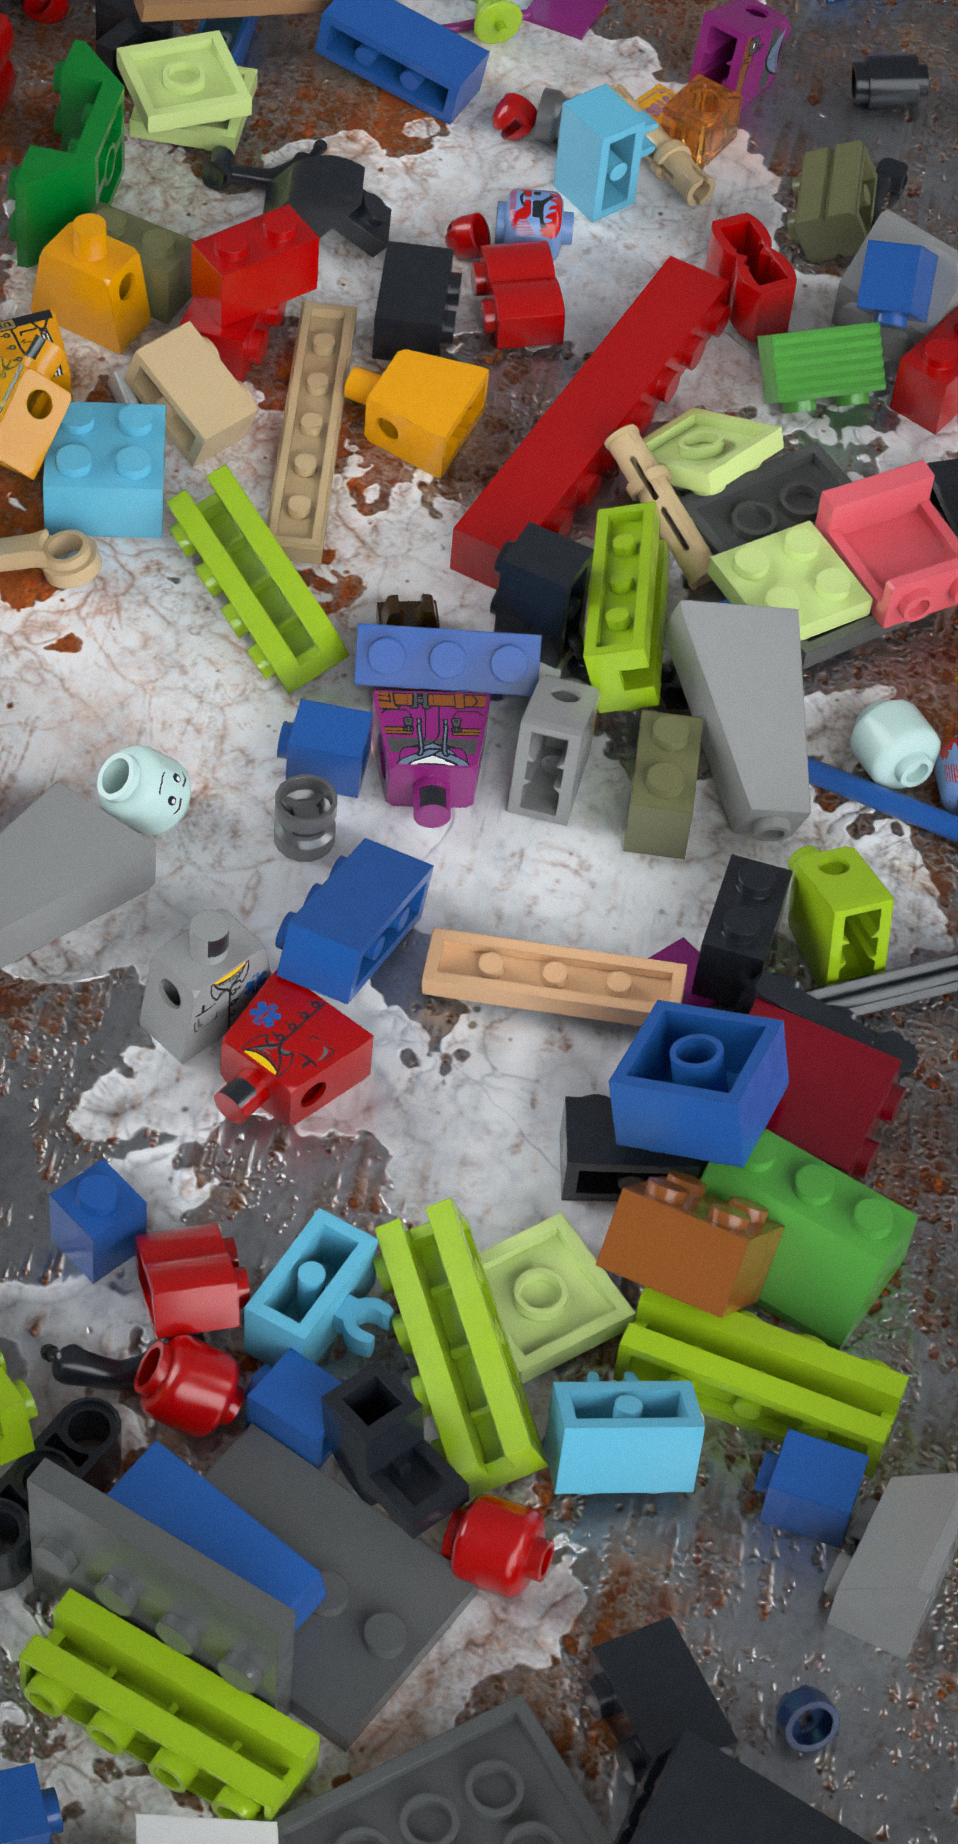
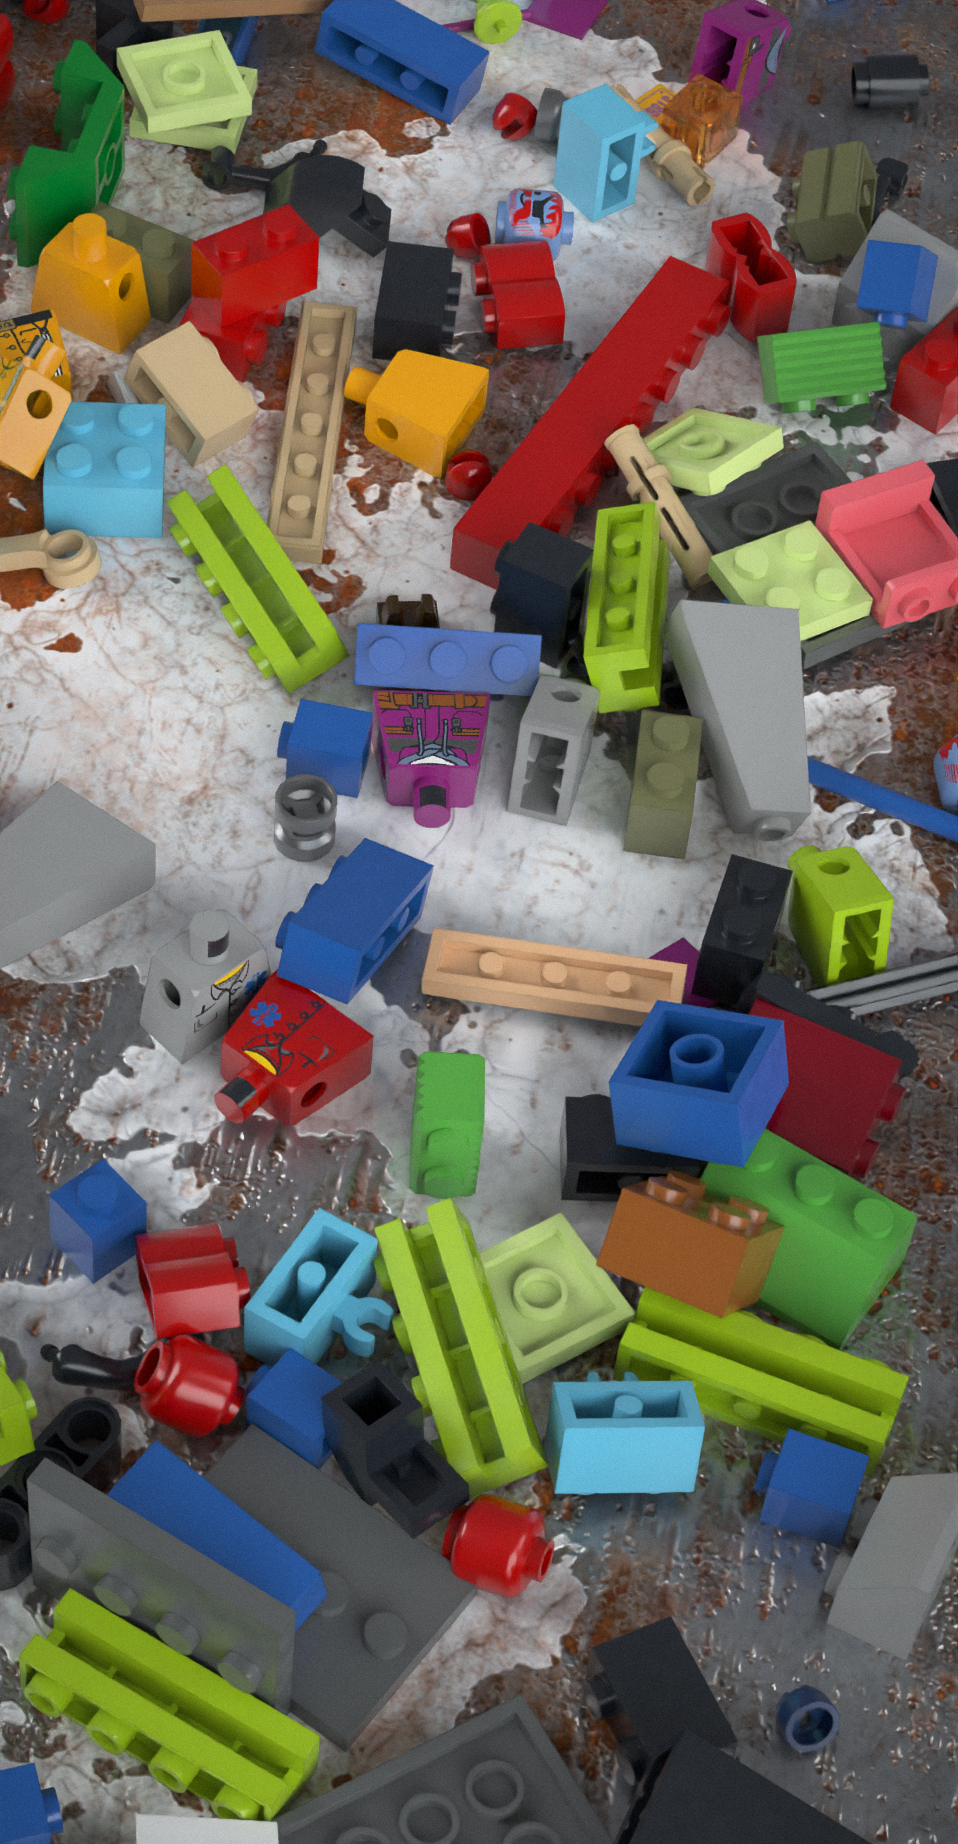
(144, 789): light aqua head -> none
(447, 1124): none -> bright green brick
(468, 474): none -> red hinge
(895, 744): light aqua head -> none

